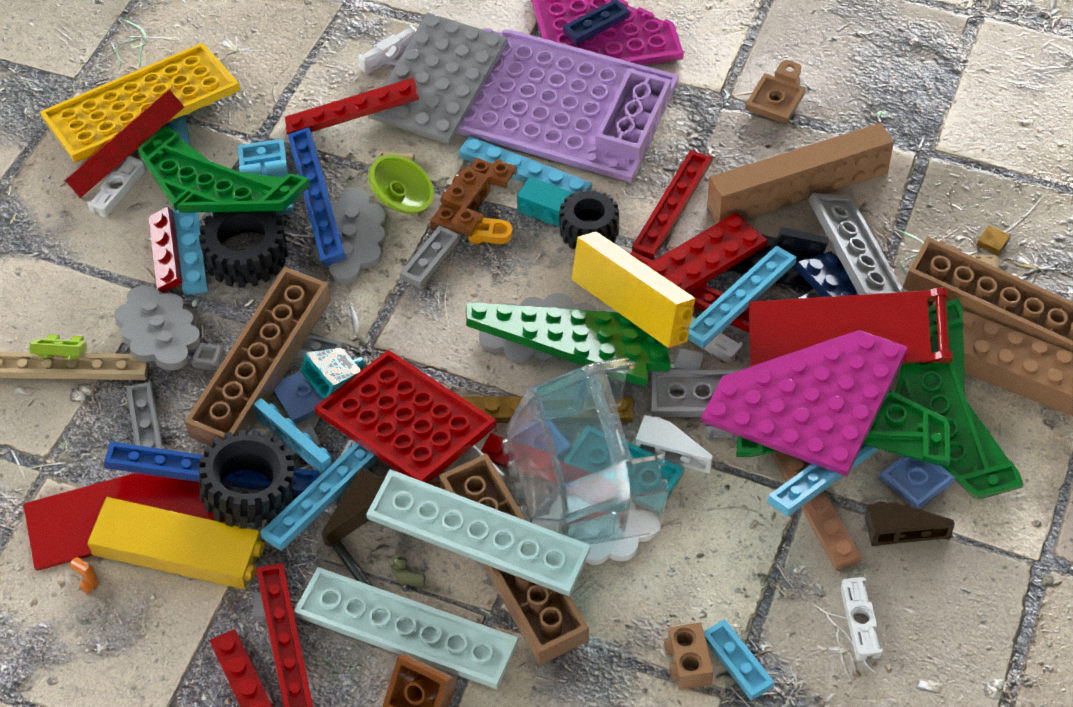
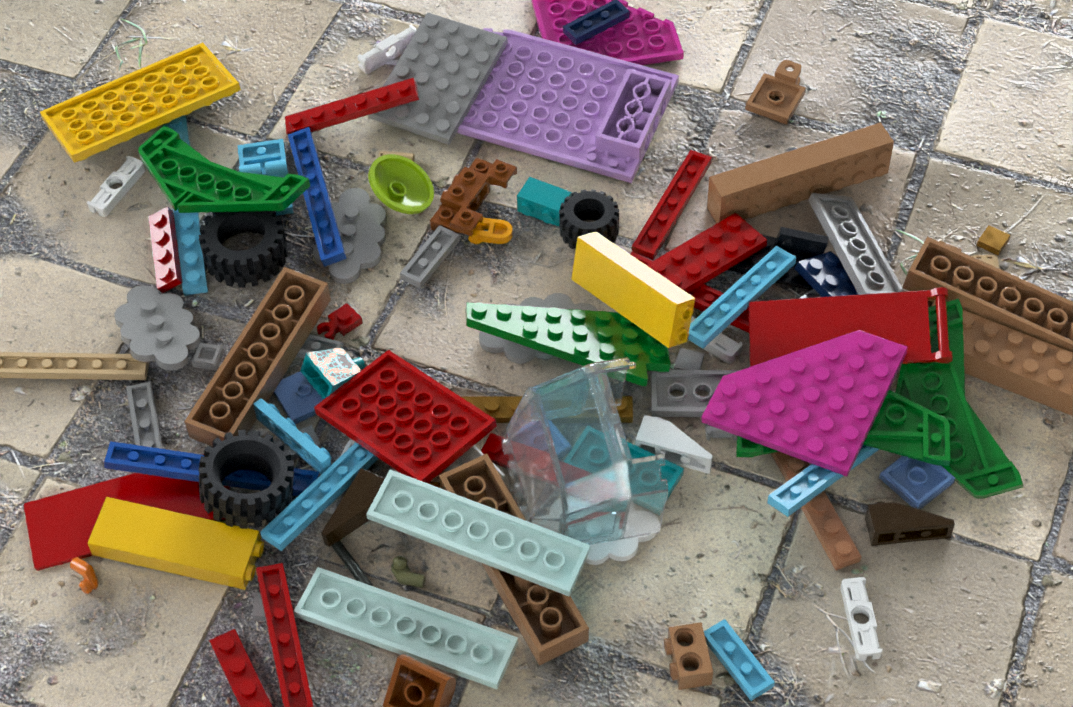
(52, 346): lime plate -> none
(124, 143): red plate -> none
(341, 320): none -> red plate
(526, 168): medium azure plate -> none

